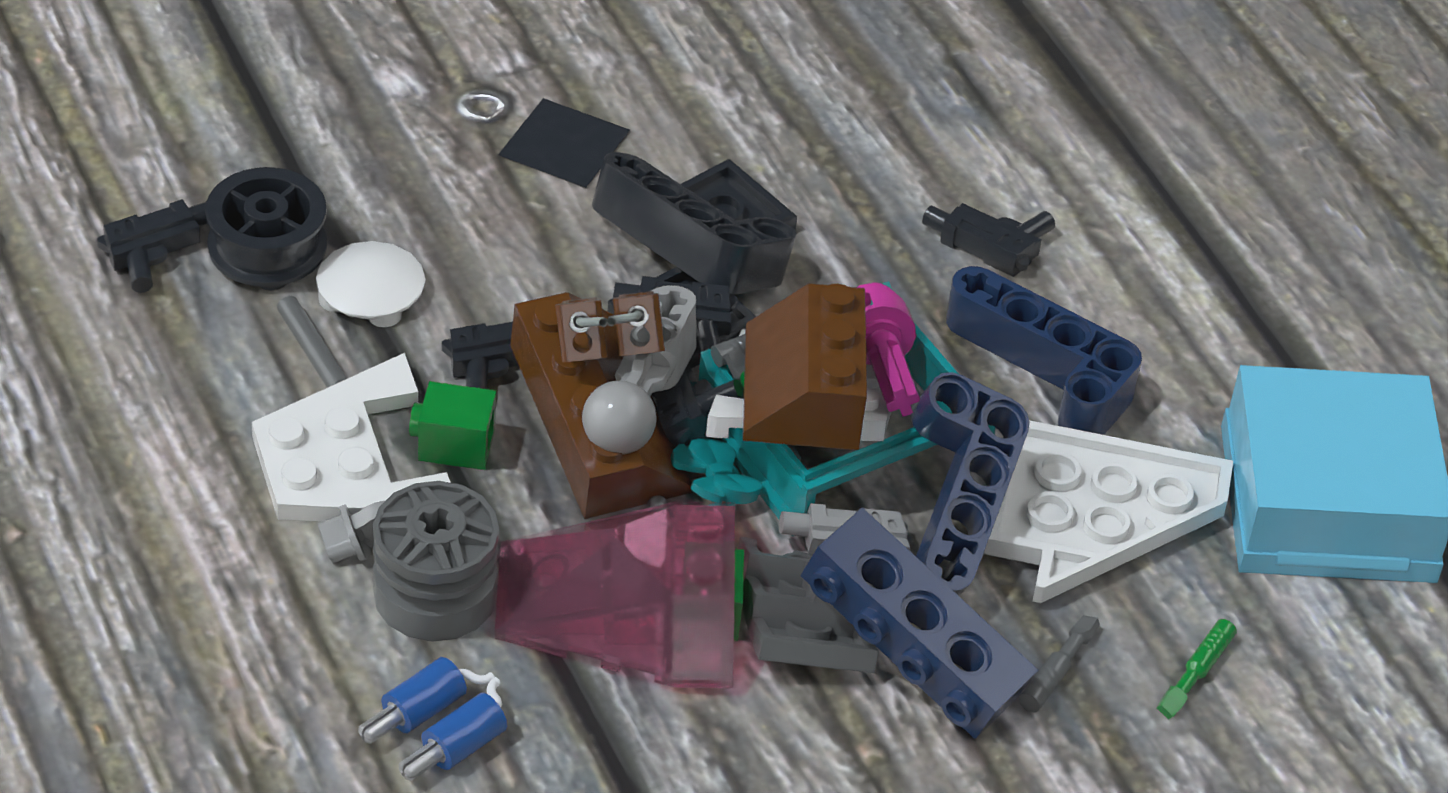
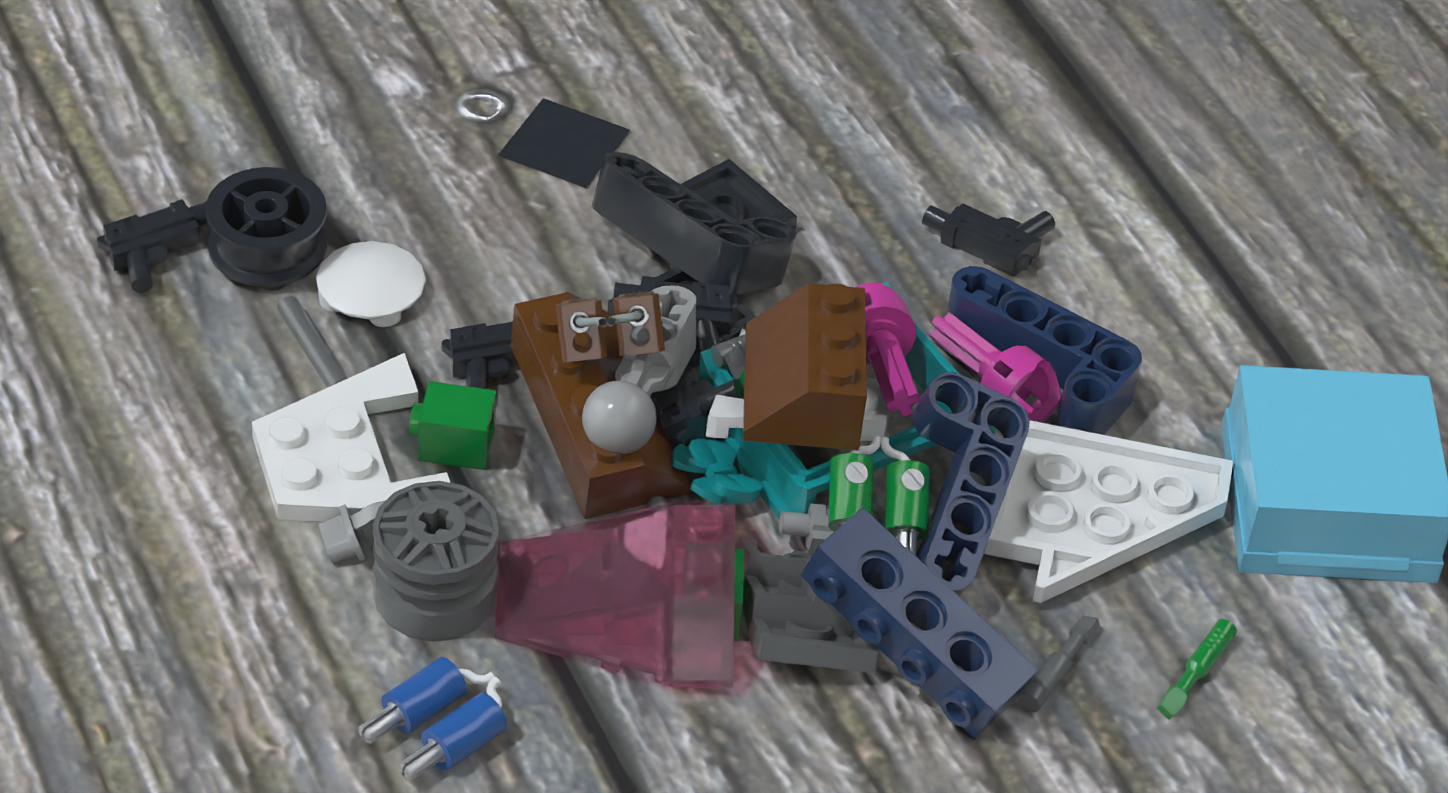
(905, 491): none -> green piece
(1011, 372): none -> dark pink piece

